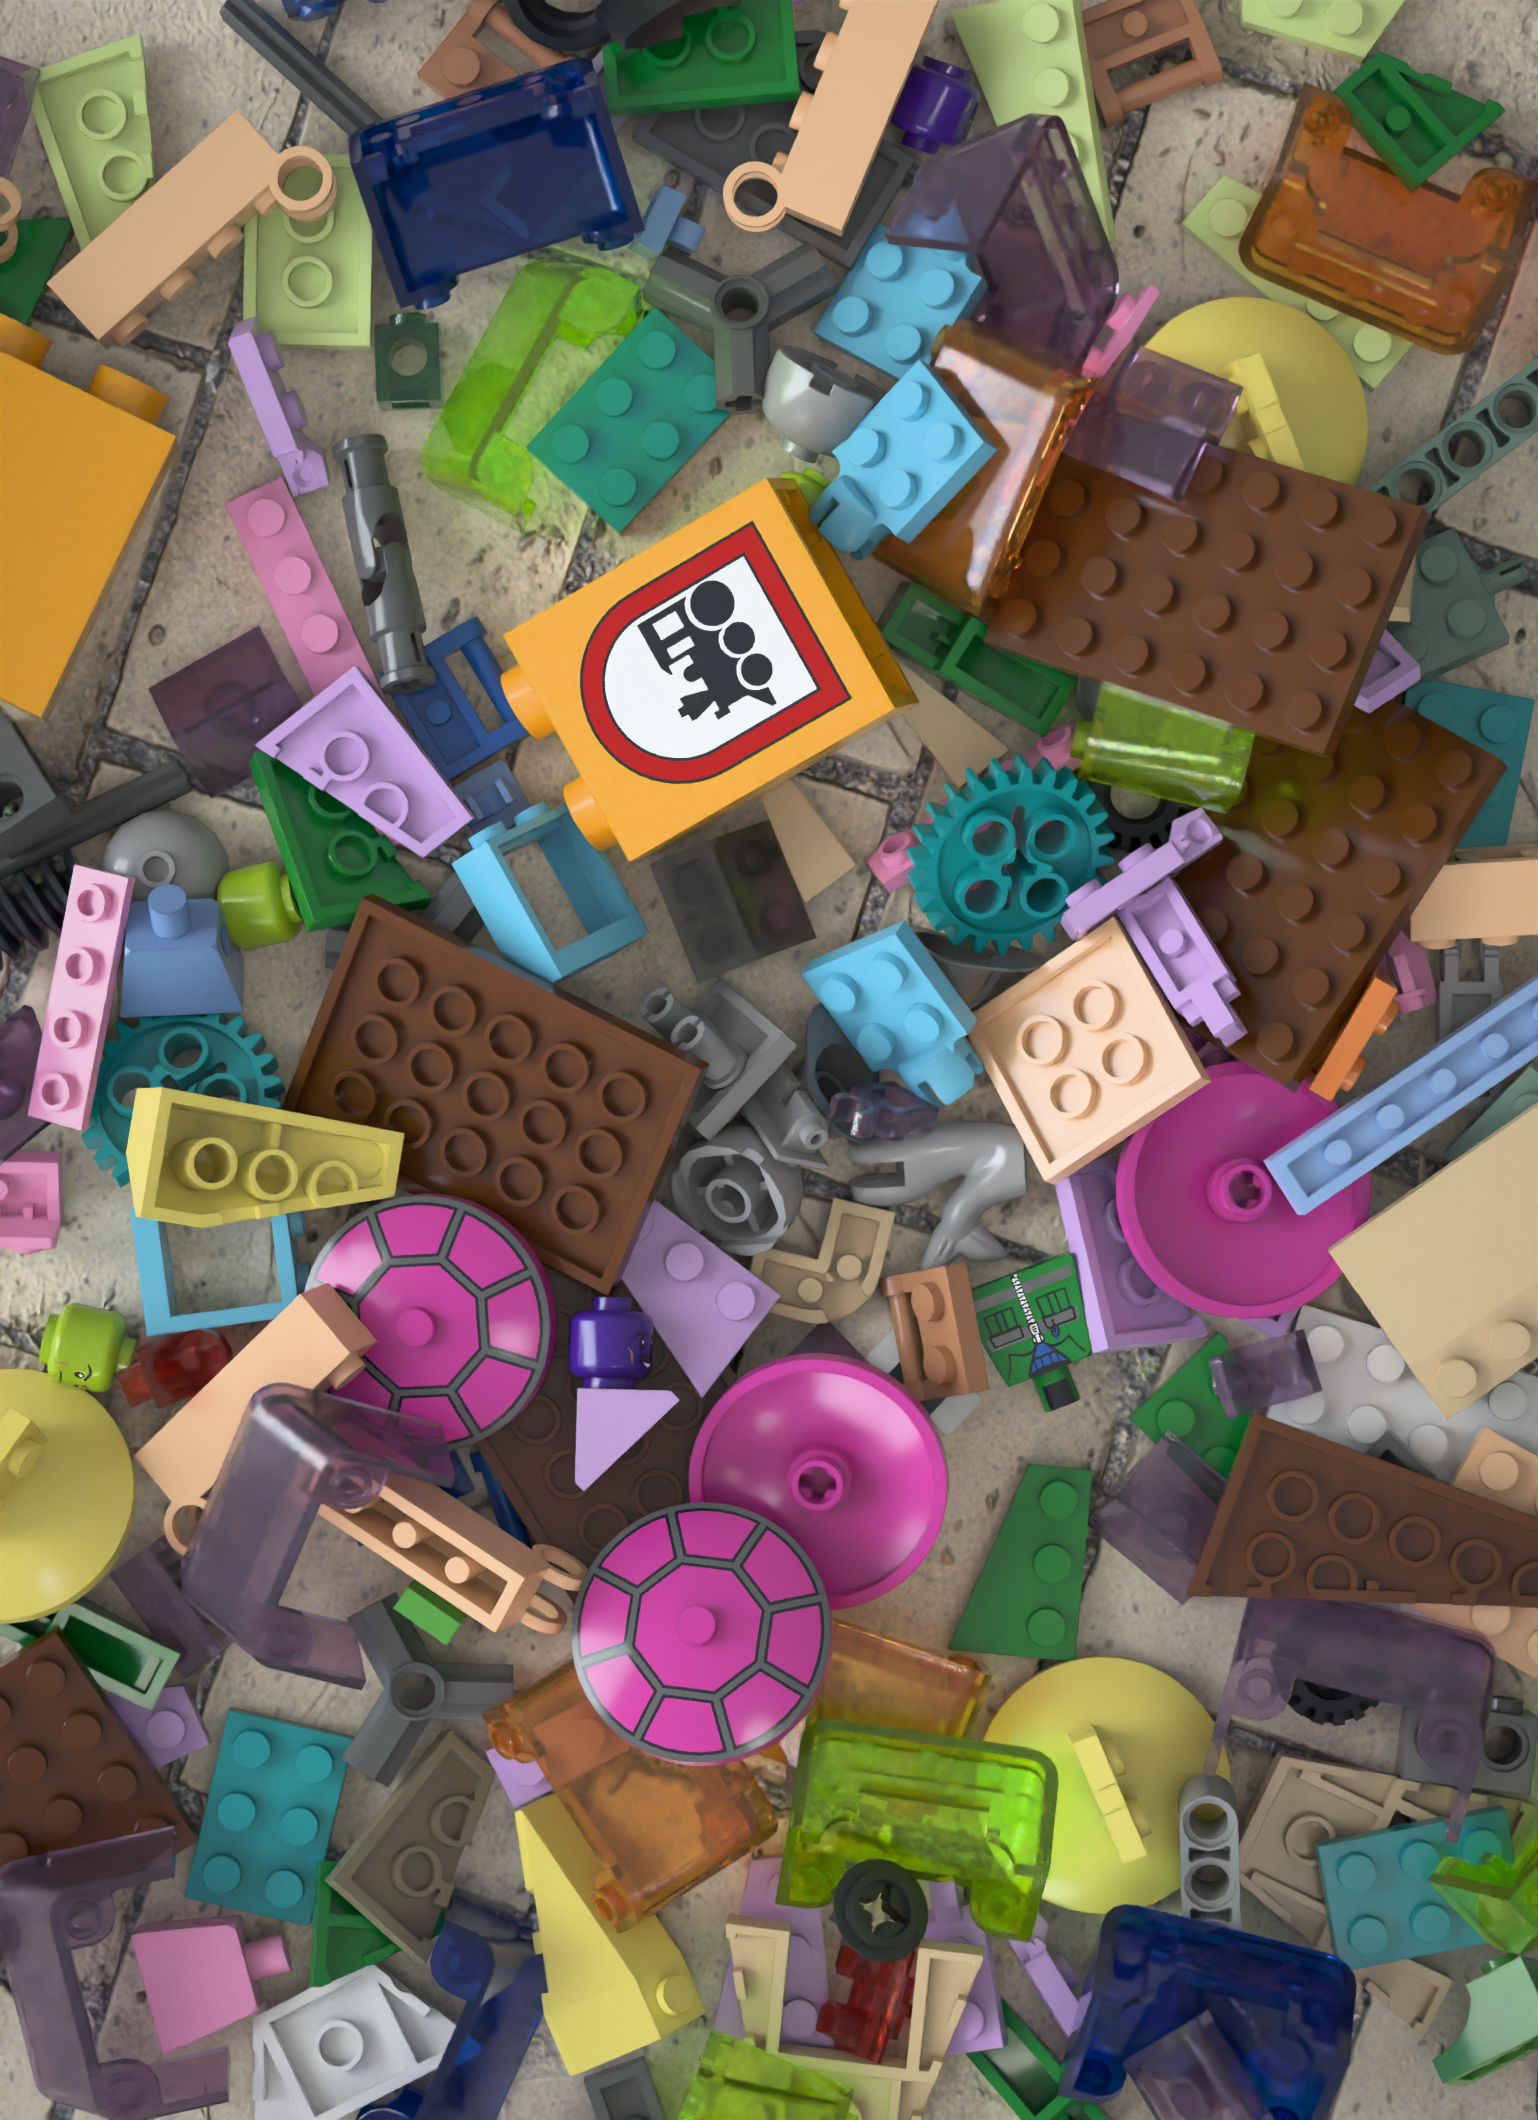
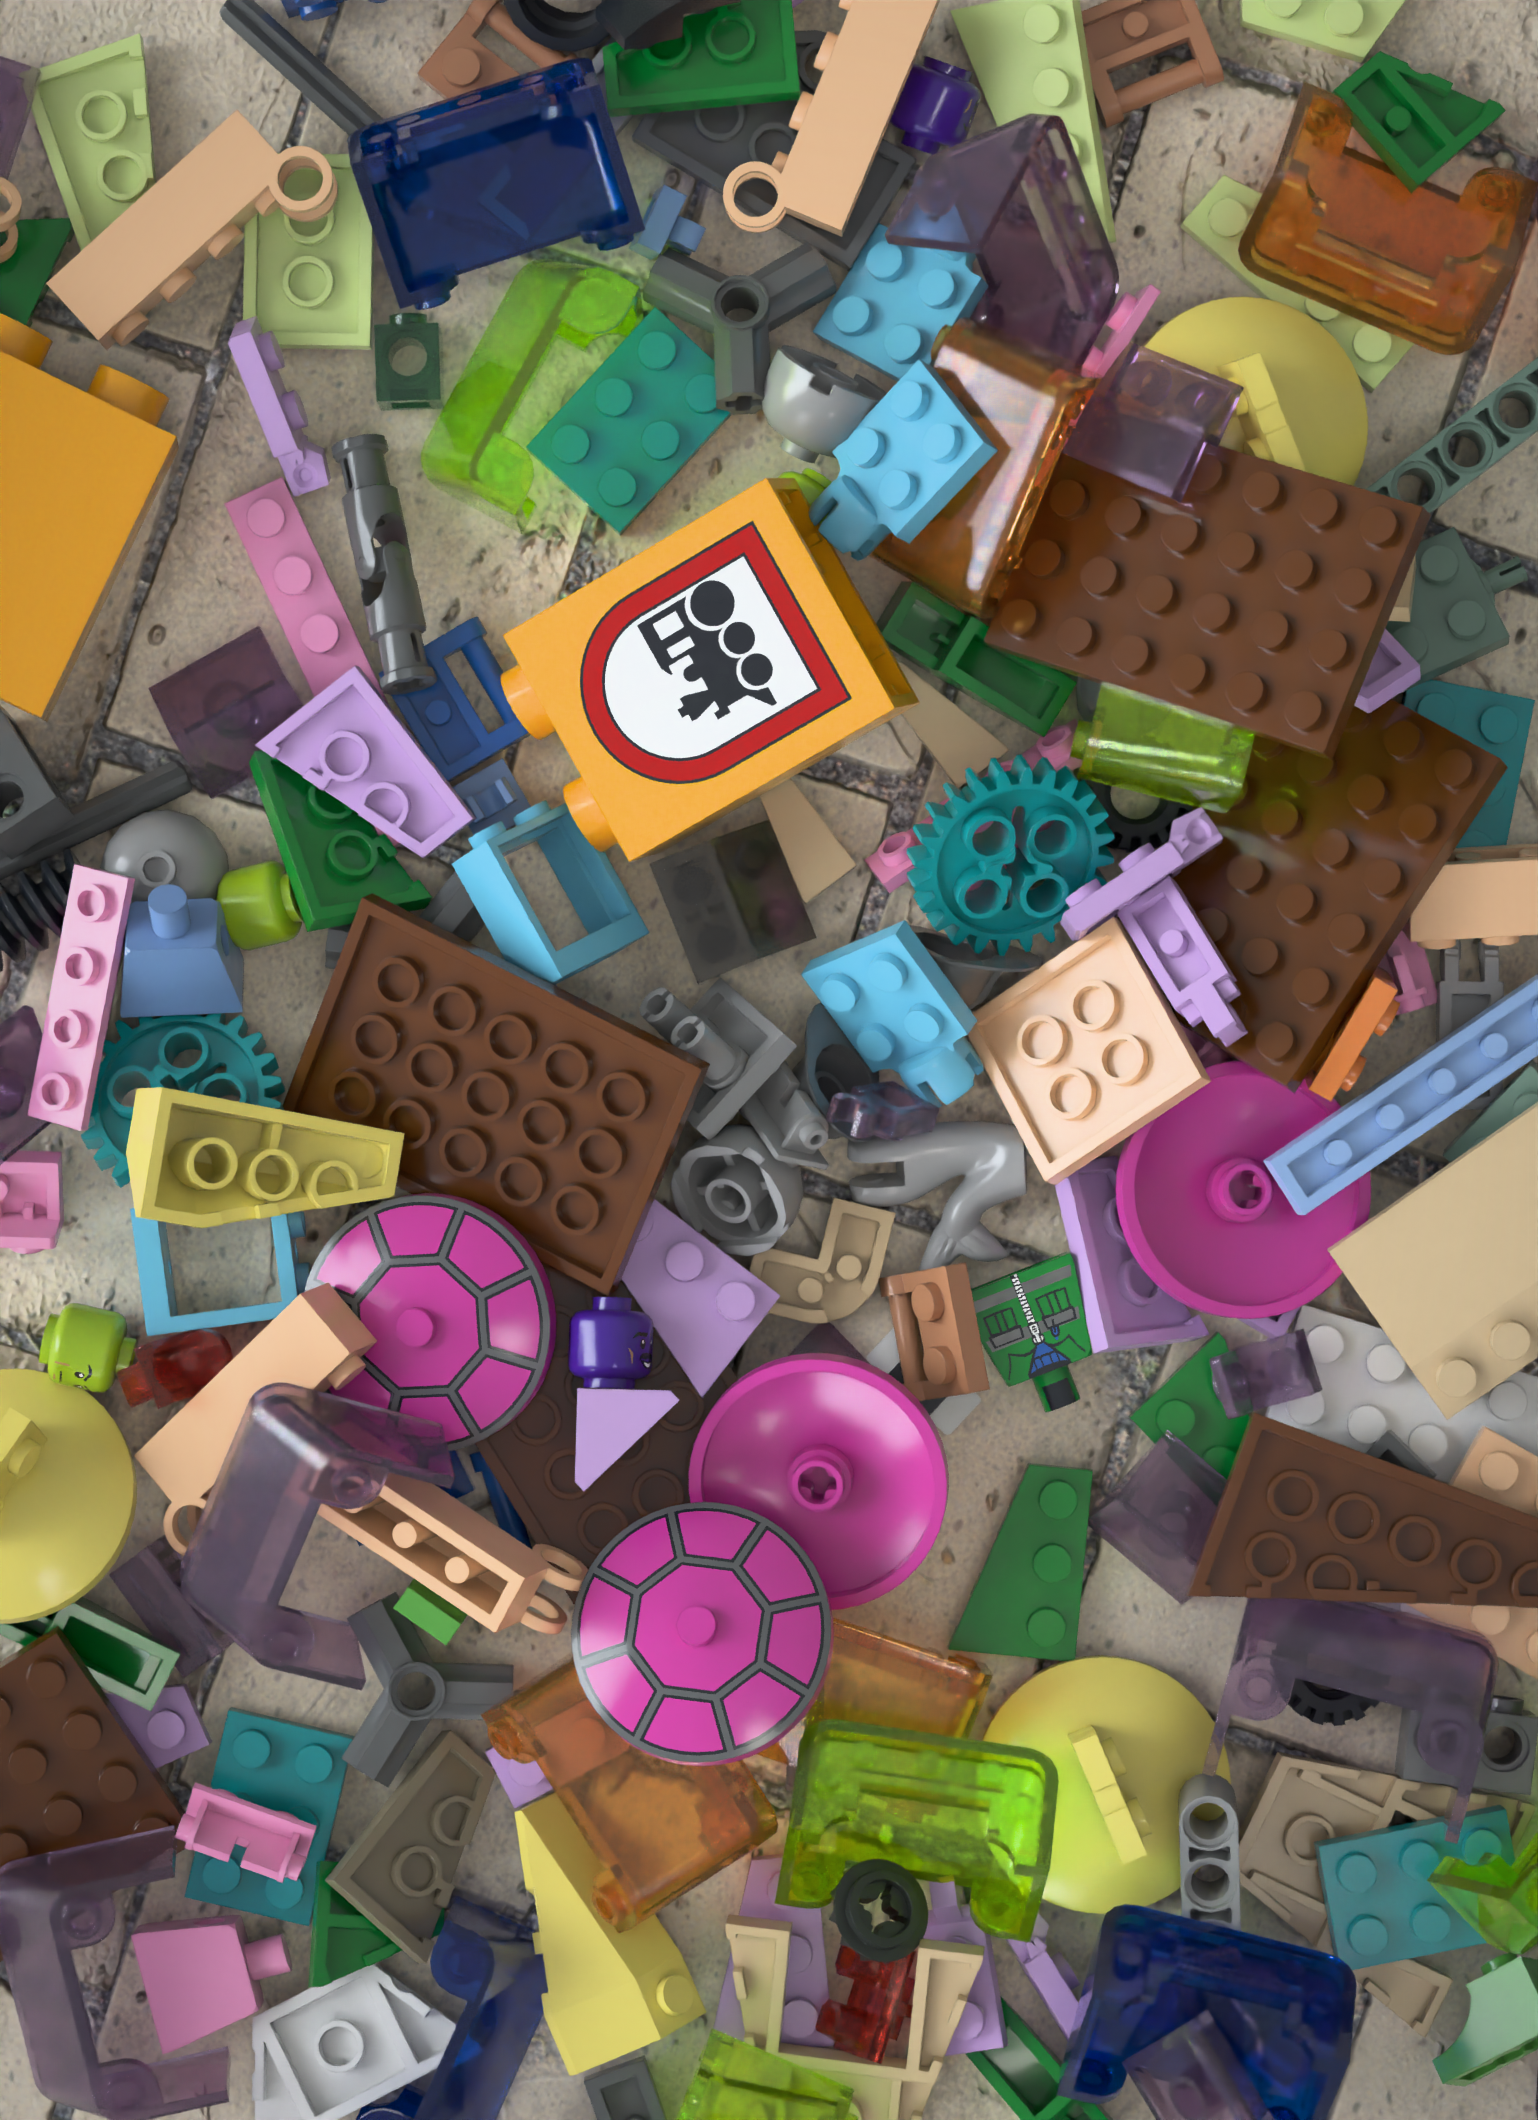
(274, 1839): none -> bright pink hinge

